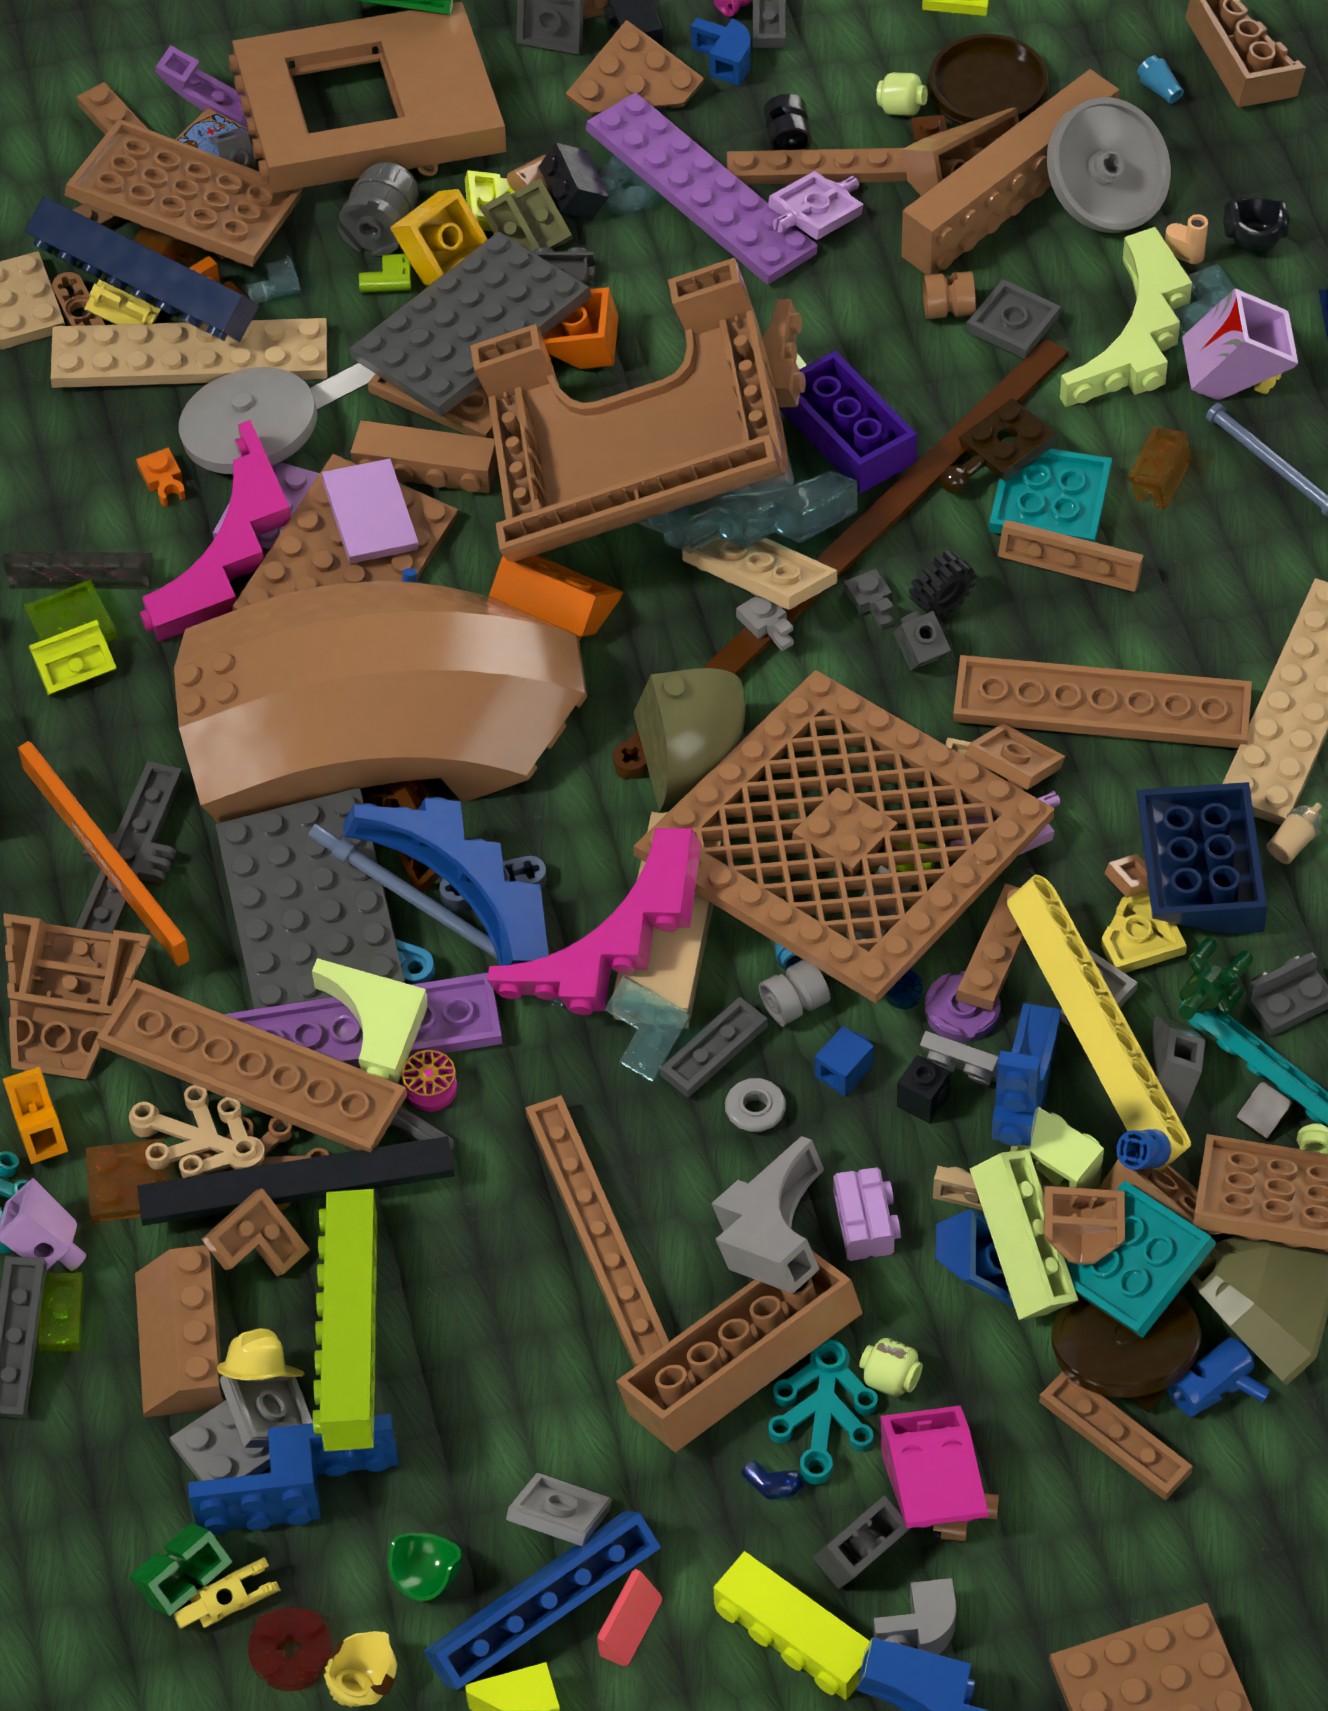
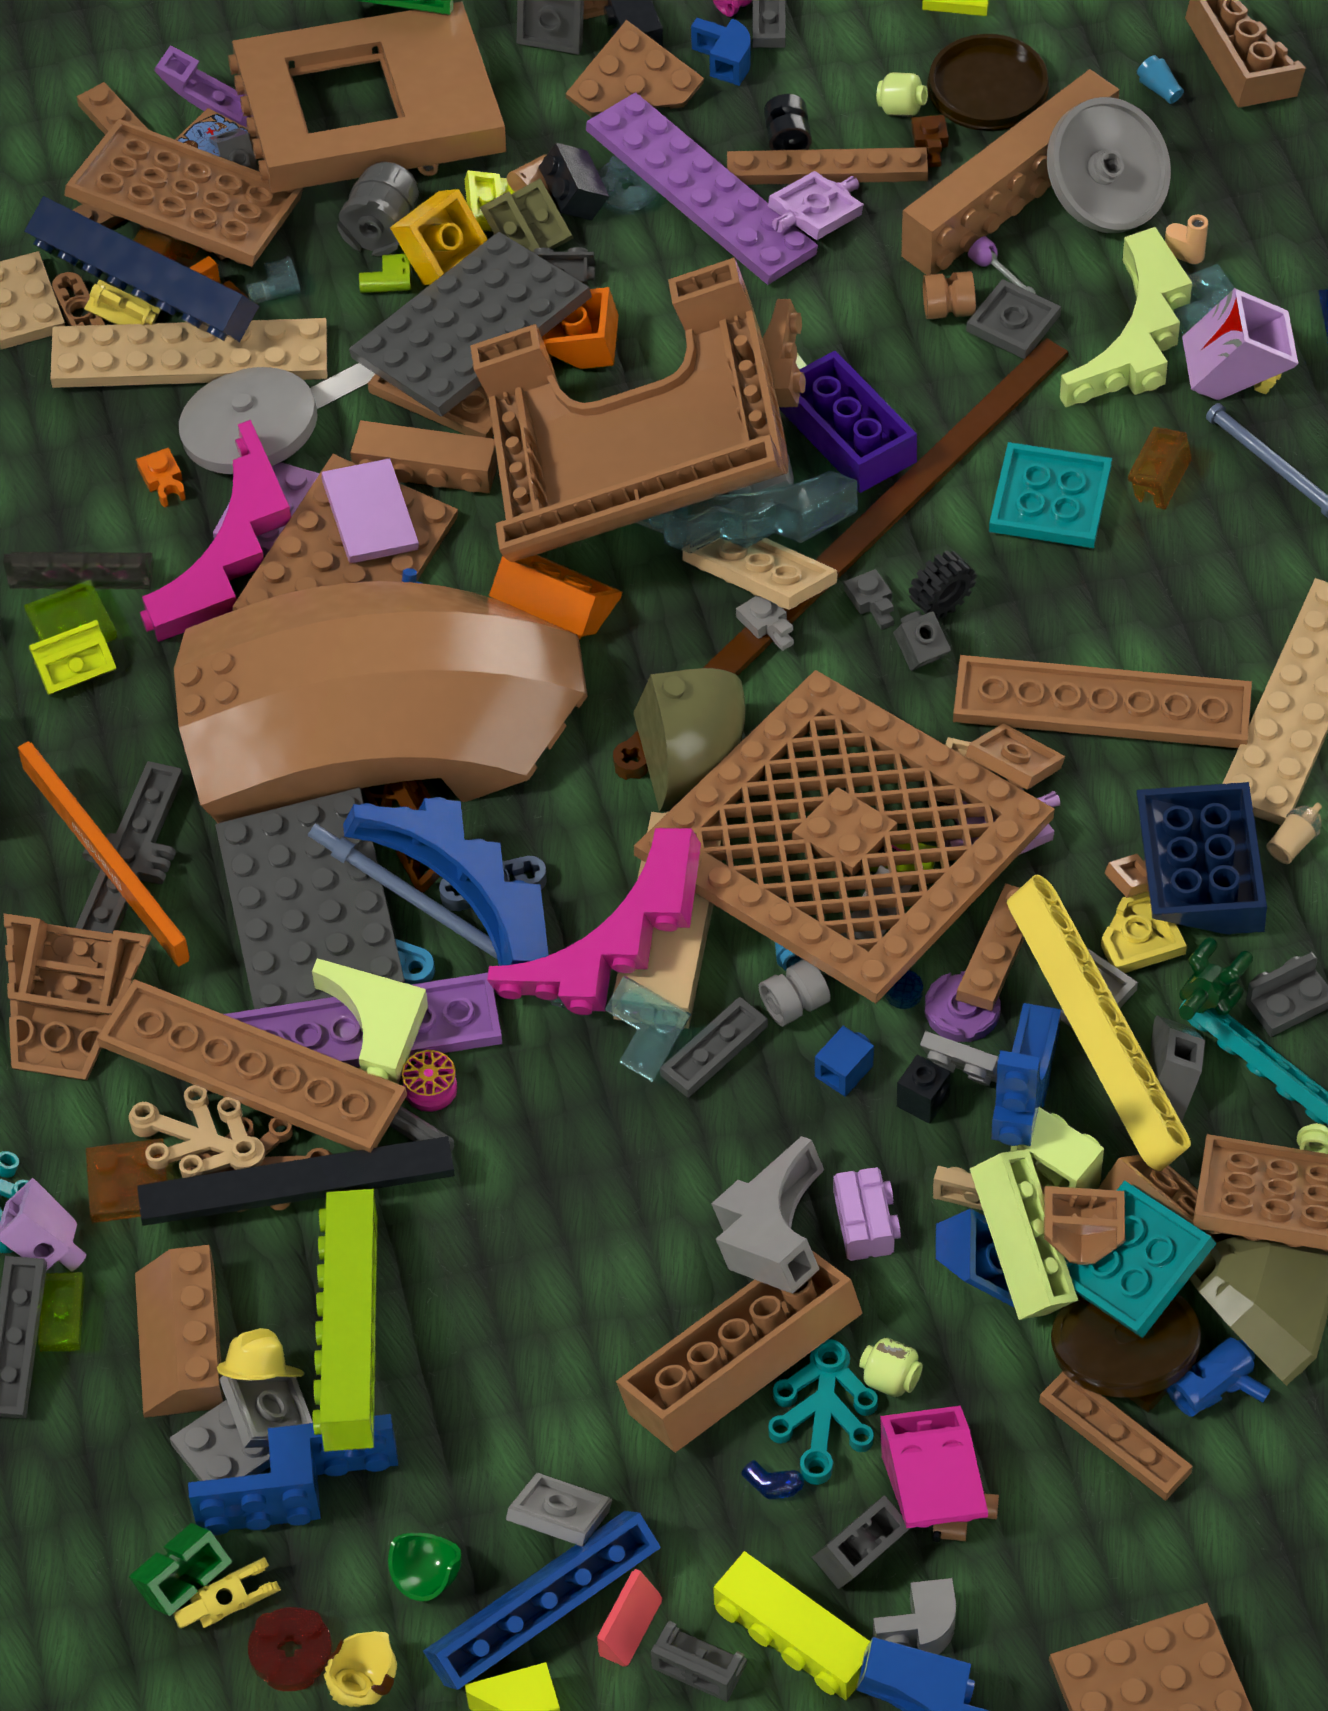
(35, 1115): light orange brick -> none
(260, 1226): medium nougat plate -> none
(597, 1229): medium nougat plate -> none
(697, 1662): none -> dark grey hinge
(755, 1090): light grey piece -> none
(941, 154): medium nougat wedge -> none
(985, 253): none -> medium lavender hinge
(1004, 457): dark brown plate -> none
(1070, 555): medium nougat plate -> none
(1143, 1149): blue wheel -> none
(1256, 222): black hair -> none
(1265, 1111): slope -> none

